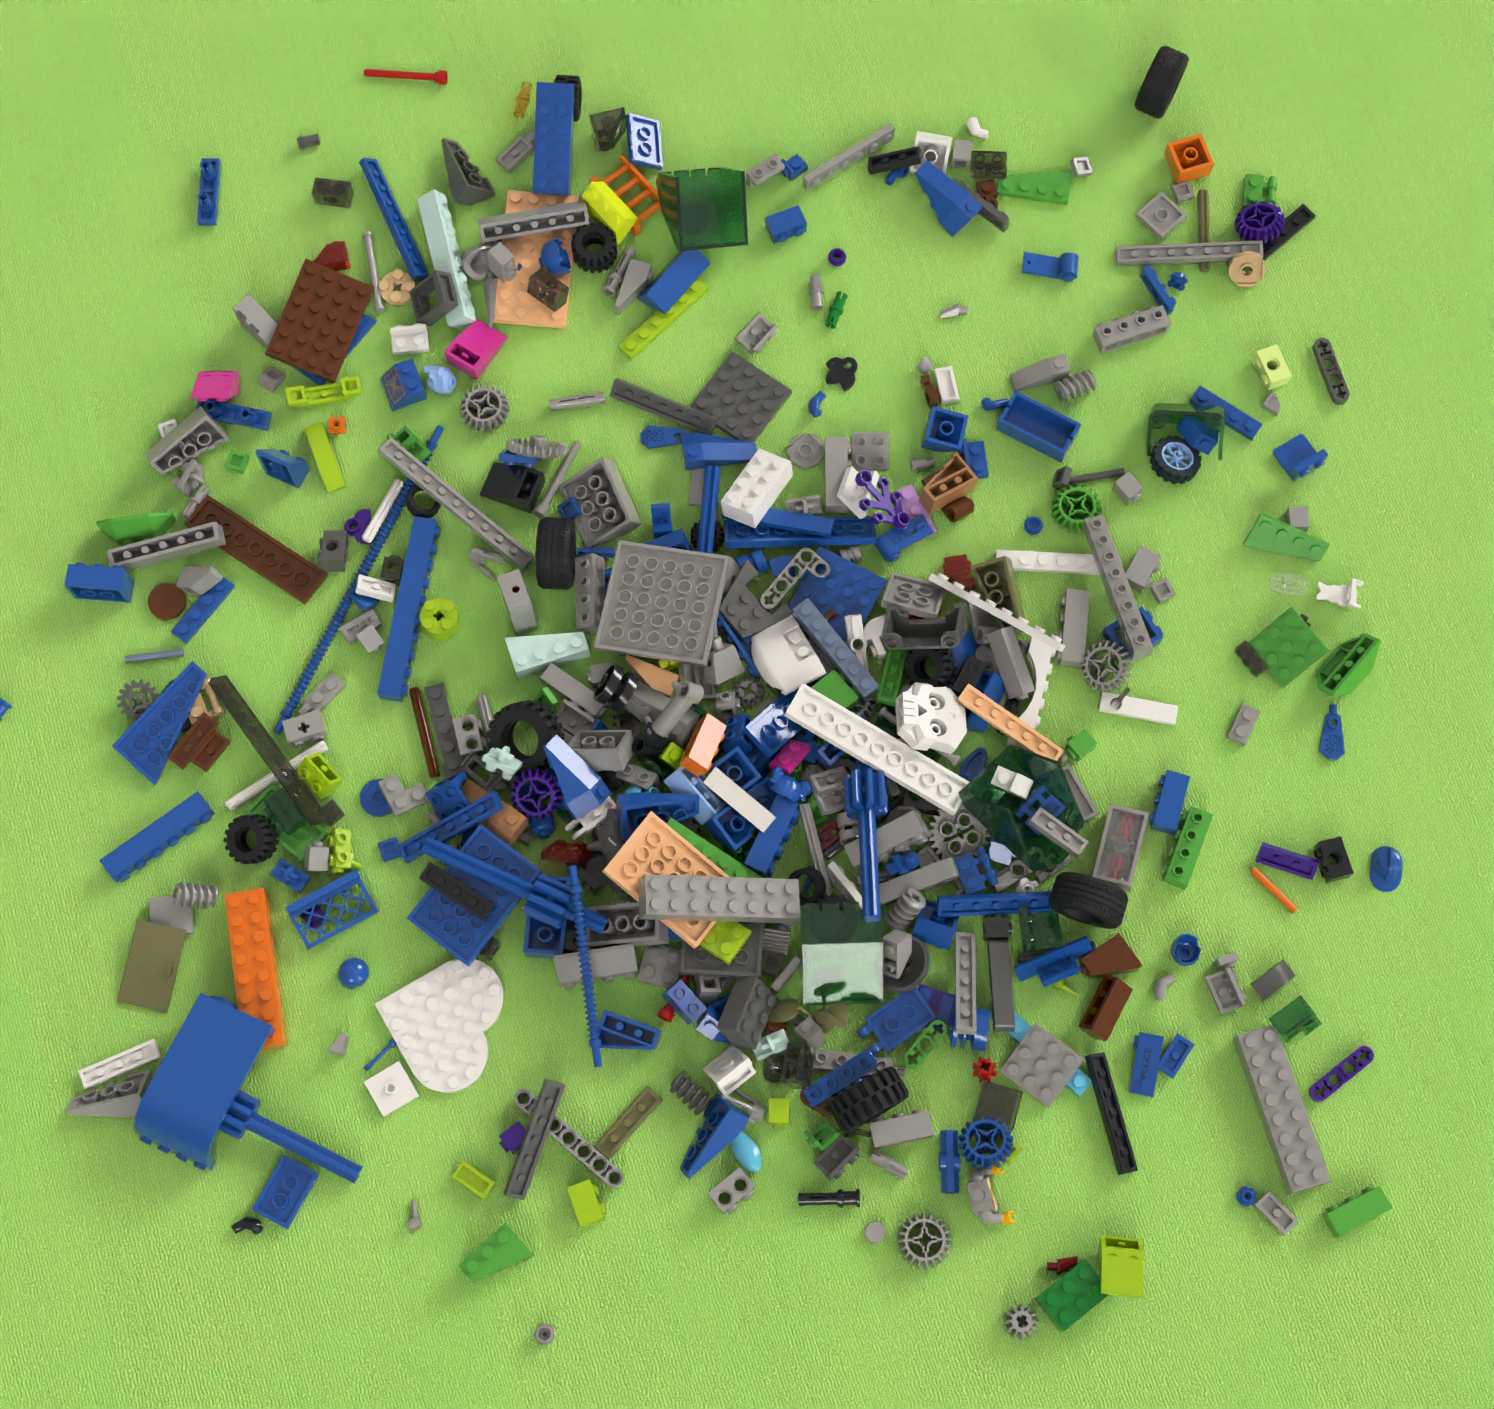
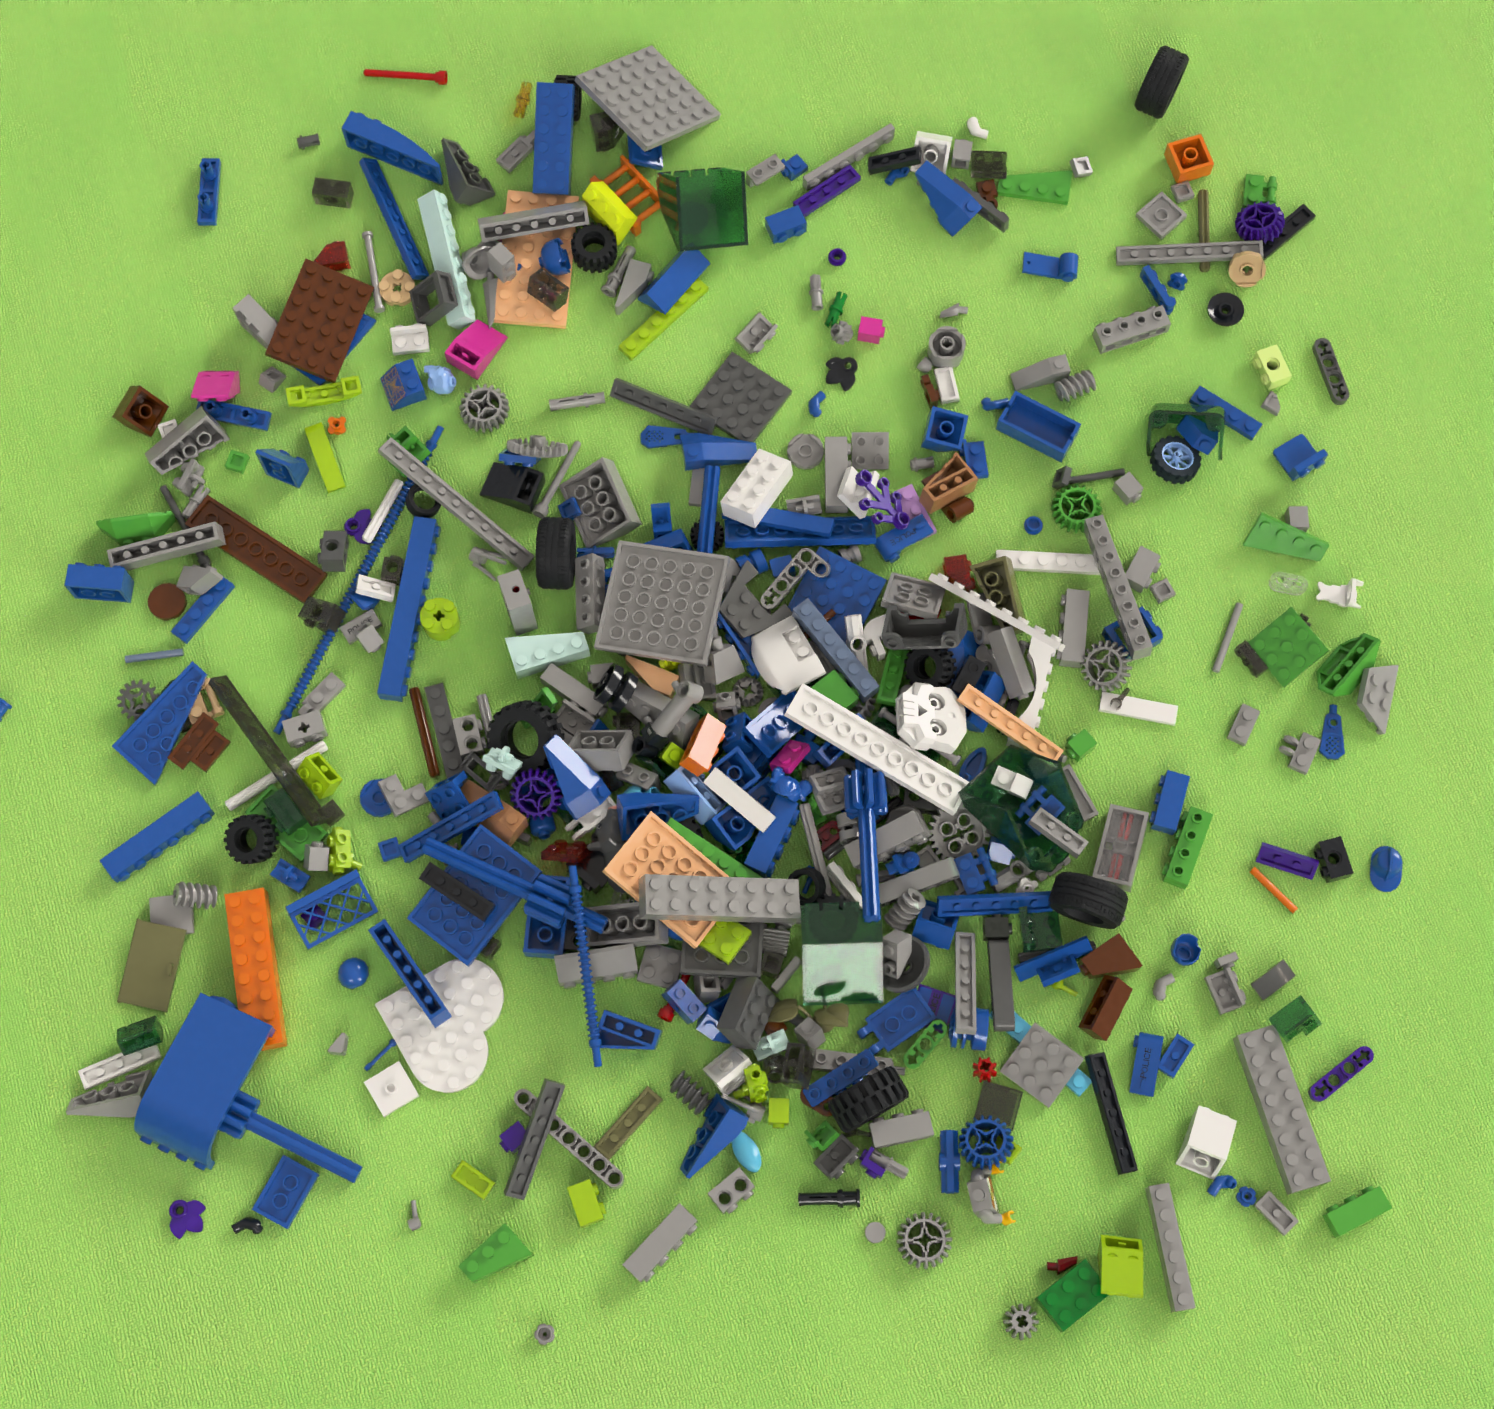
(139, 1035): none -> clear green brick
(140, 410): none -> reddish brown slope
(188, 1220): none -> dark purple plate
(203, 559): none -> dark grey bar
(321, 614): none -> clear smoke brick
(389, 146): none -> blue slope
(410, 973): none -> blue brick
(647, 98): none -> light grey plate
(660, 1244): none -> light grey brick
(755, 1085): none -> lime brick
(827, 190): none -> dark purple plate
(841, 332): none -> light grey gear
(870, 330): none -> dark pink brick
(872, 1169): none -> dark purple bracket
(946, 347): none -> light grey brick
(1170, 1247): none -> light grey brick
(1206, 1142): none -> white slope
(1219, 1182): none -> blue arm
(1225, 302): none -> black dish
(1227, 637): none -> light grey bar
(1304, 752): none -> light grey hinge
(1377, 694): none -> light grey wing

